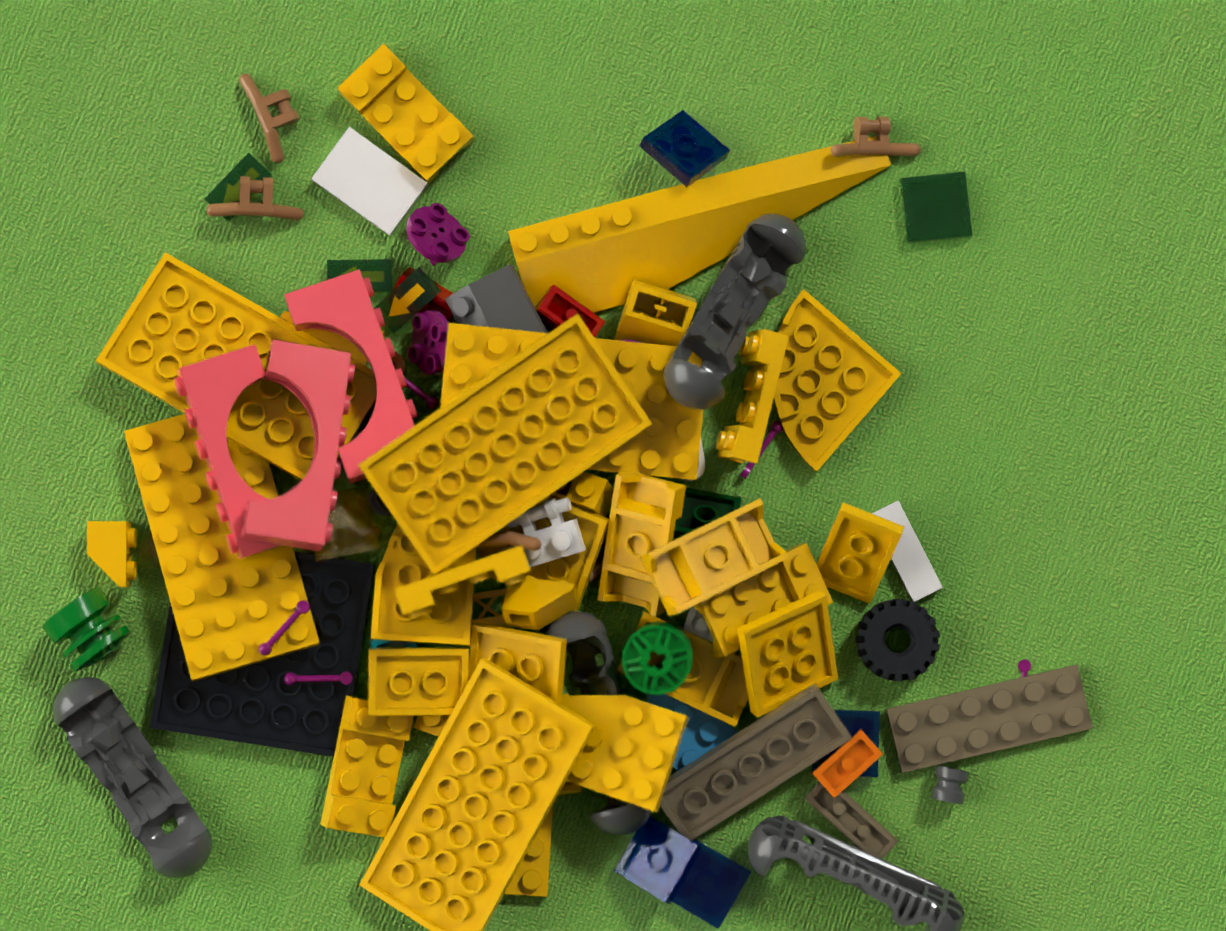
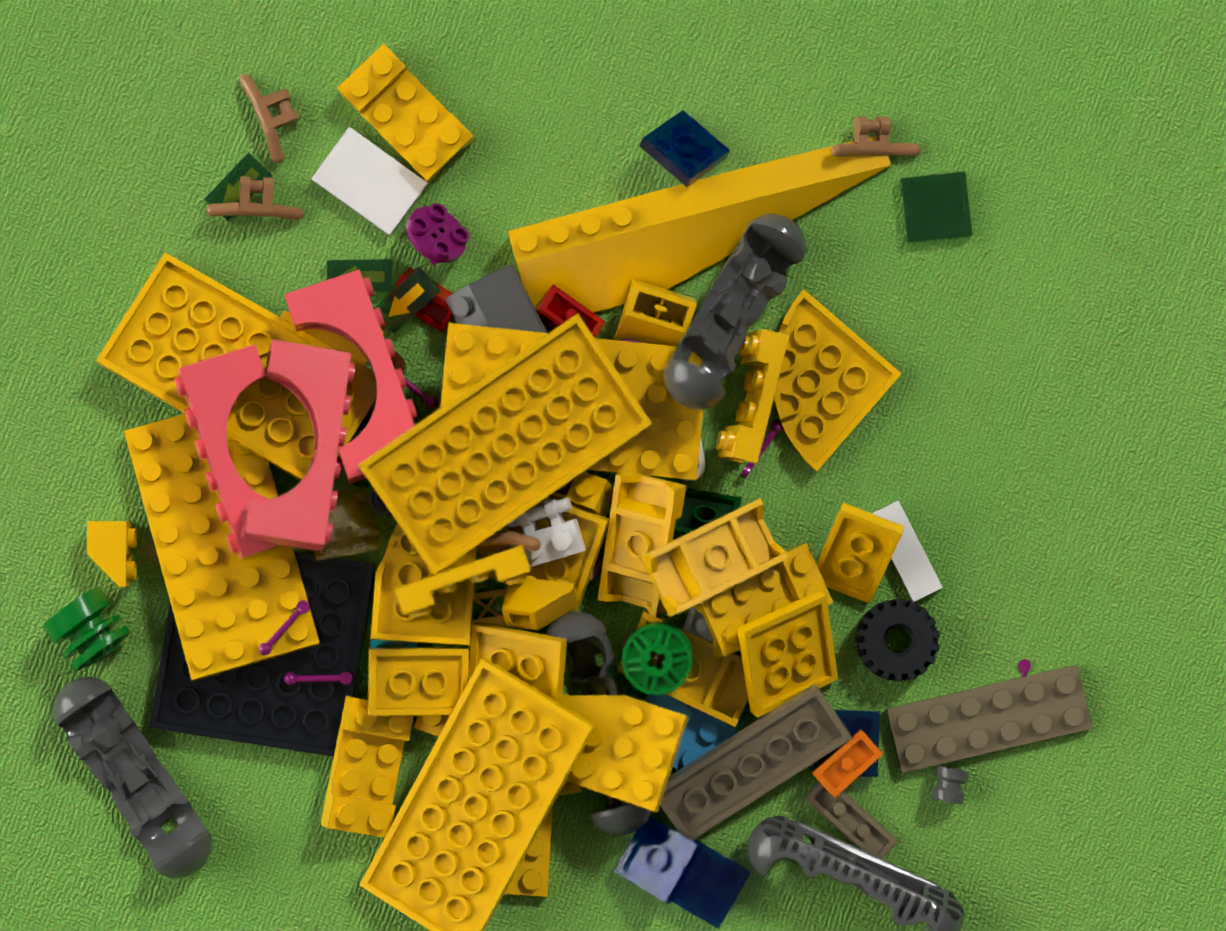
(429, 341): magenta plate -> none

